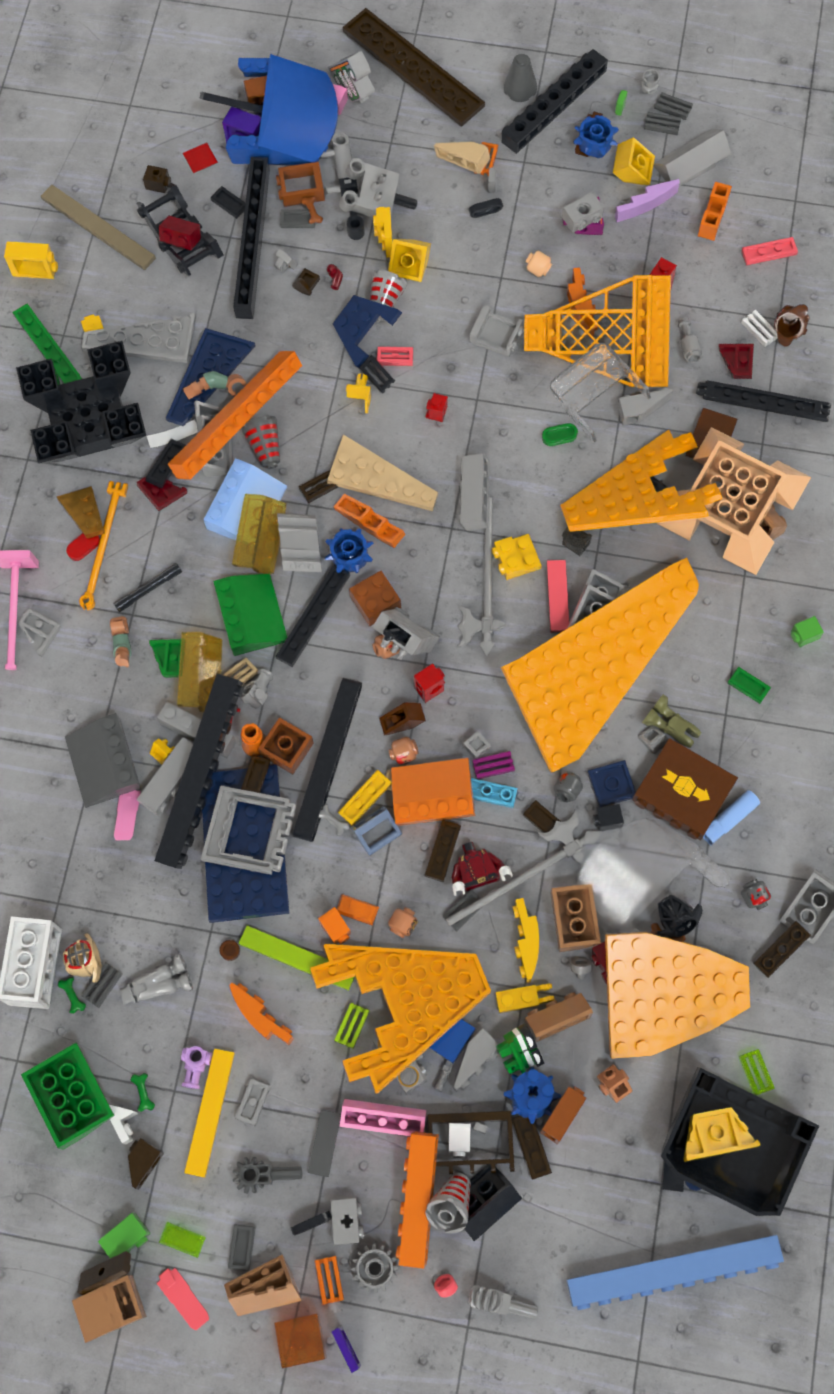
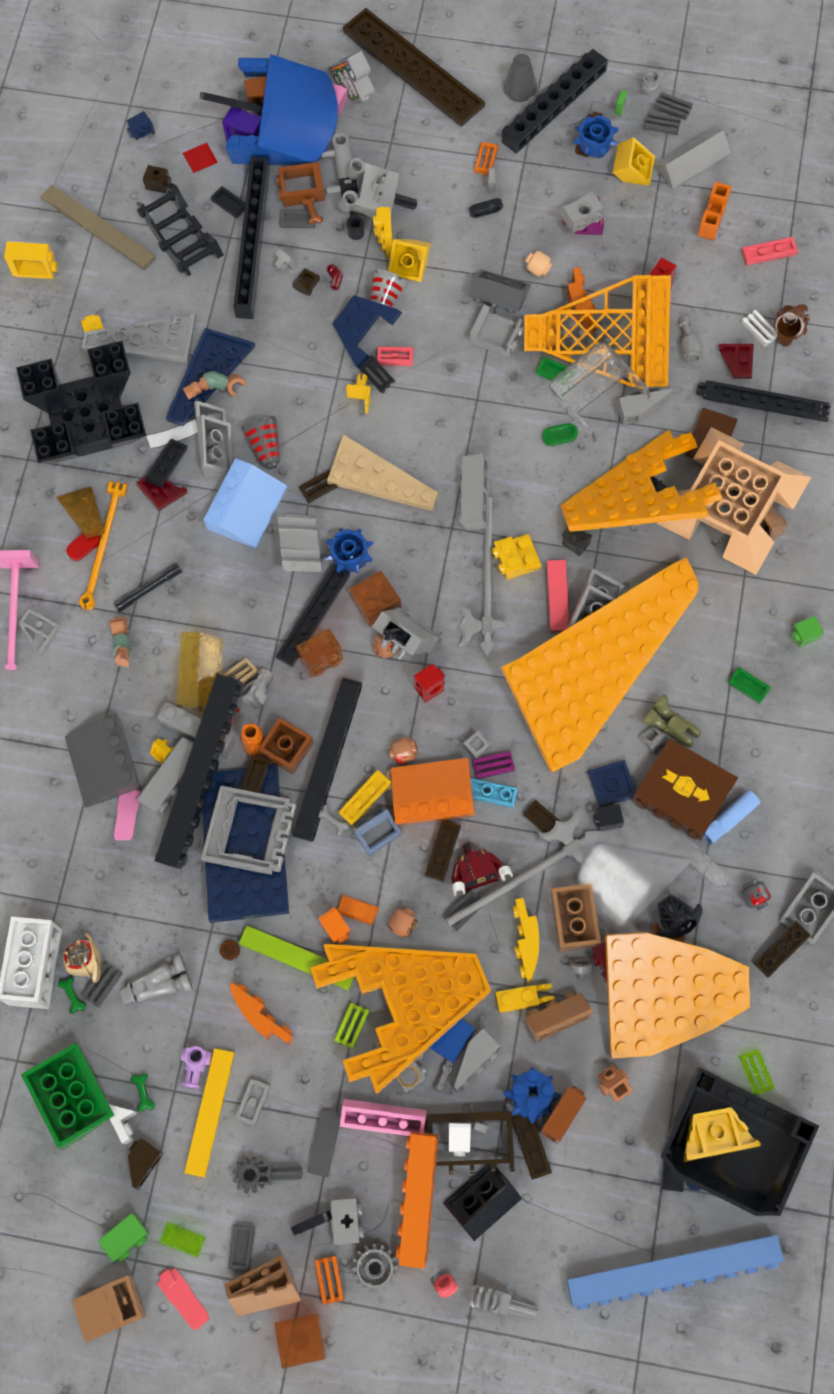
(46, 344): green plate -> none
(104, 1273): dark brown tile -> none
(140, 126): none -> dark blue brick
(168, 656): green wing -> none
(179, 232): dark red brick -> none
(234, 415): orange brick -> none
(250, 612): green slope -> none
(258, 534): clear yellow slope -> none
(320, 653): none -> clear orange brick
(346, 1349): dark purple tile -> none
(369, 521): orange slope -> none
(402, 718): reddish brown slope -> none
(437, 407): red brick -> none
(450, 1205): light grey cone -> none
(464, 154): tan slope -> none
(498, 291): none -> dark grey slope
(522, 1049): green hips -> none
(550, 369): none -> green tile
(568, 787): dark grey head -> none
(642, 203): lavender slope -> none

